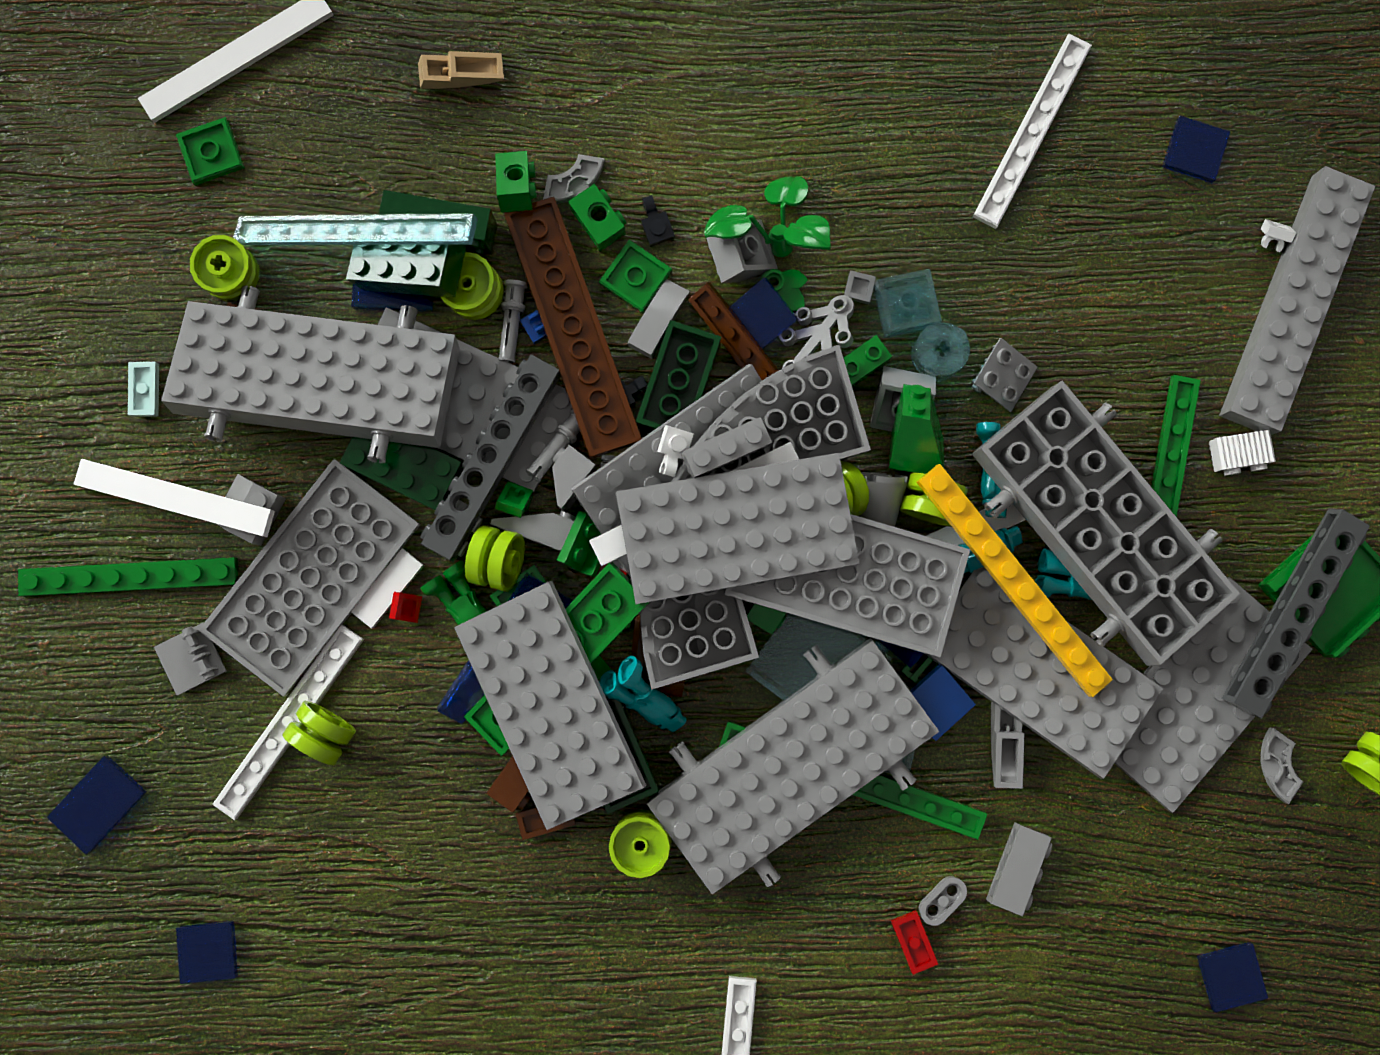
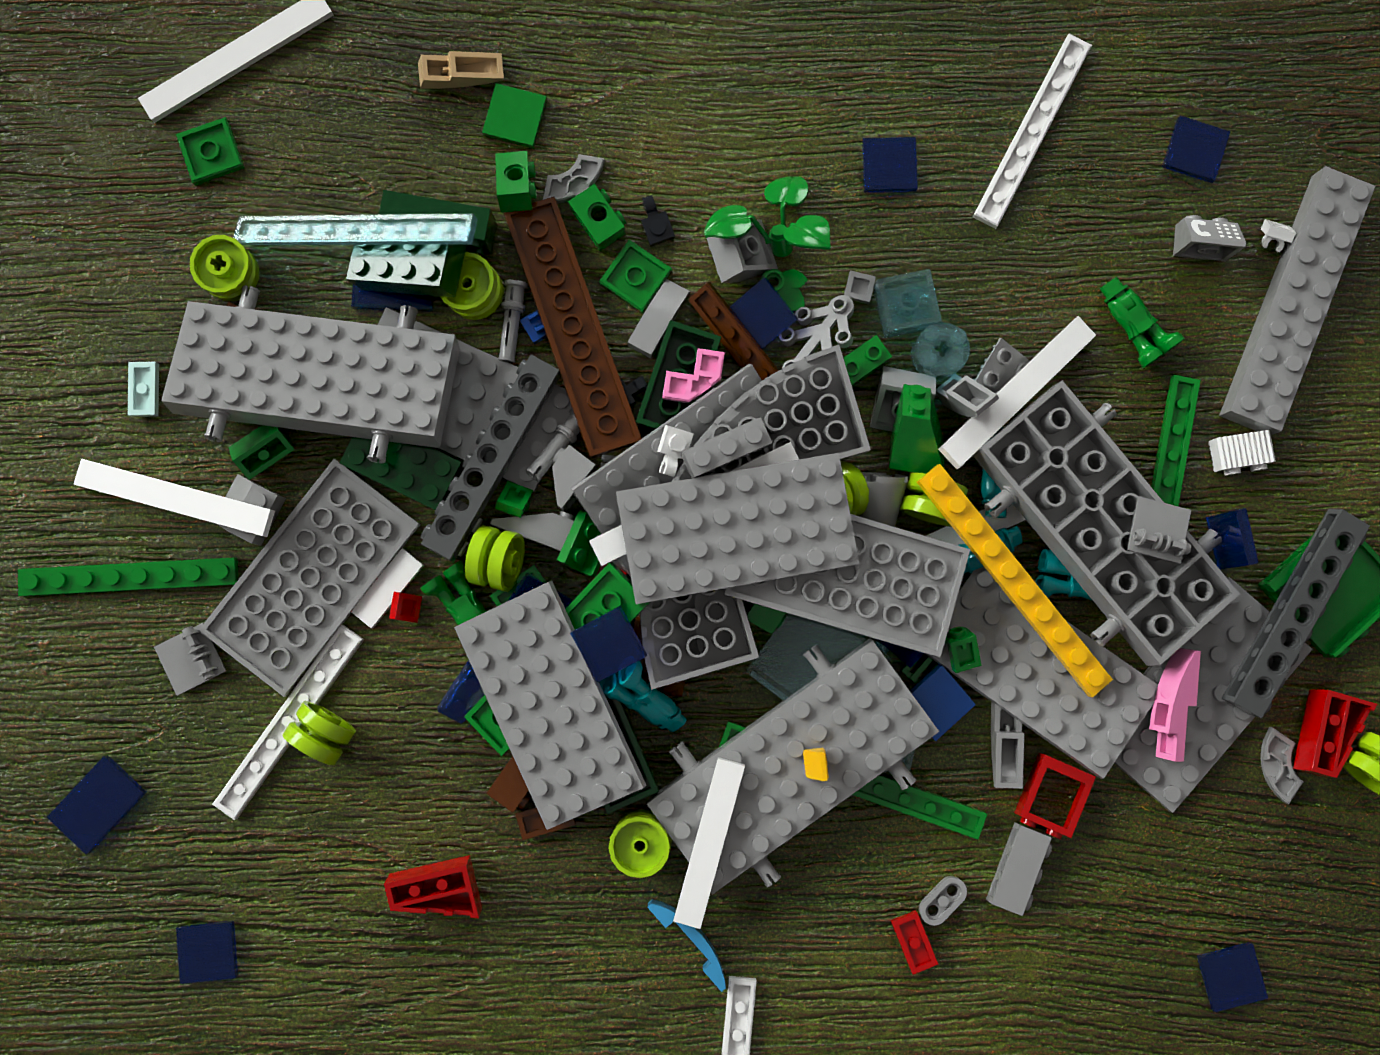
(260, 449): none -> green brick
(435, 888): none -> red wedge
(514, 115): none -> green tile
(608, 644): none -> clear blue tile
(688, 387): none -> bright pink tile
(709, 843): none -> white tile
(712, 967): none -> dark azure slope
(816, 764): none -> yellow slope
(889, 164): none -> clear blue tile
(962, 649): none -> green bracket
(965, 396): none -> light grey slope
(1017, 392): none -> white tile
(1031, 788): none -> red window
(1137, 320): none -> green piece
(1159, 530): none -> light grey hinge
(1174, 694): none -> bright pink slope
(1207, 238): none -> light grey slope
(1237, 539): none -> clear blue tile
(1329, 731): none -> red wedge

